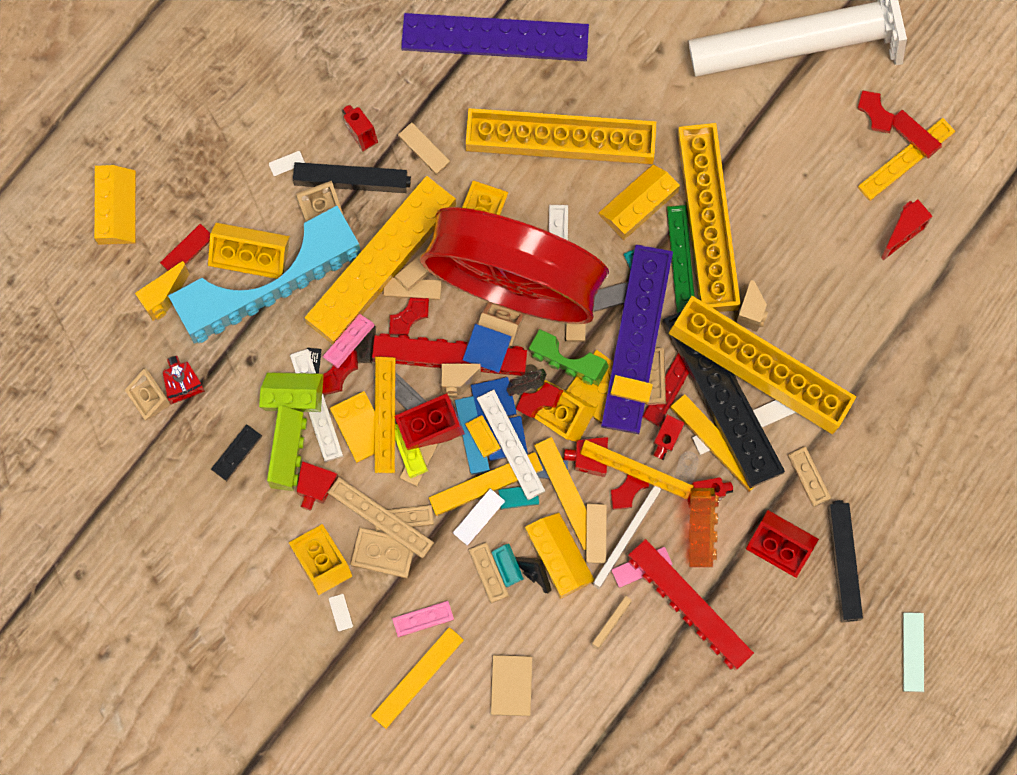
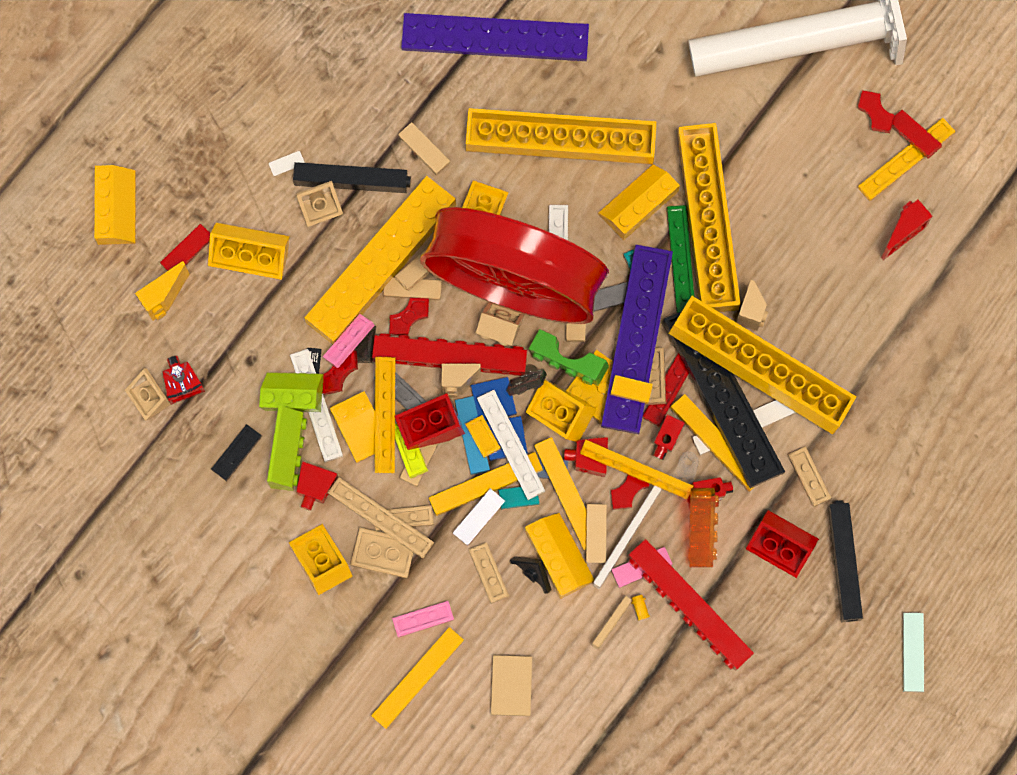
(210, 309): medium azure arch -> none
(340, 612): white sticker -> none
(359, 127): red torso -> none
(487, 348): blue tile -> none
(507, 565): teal tile -> none
(546, 397): red tile -> none
(640, 607): none -> yellow pin

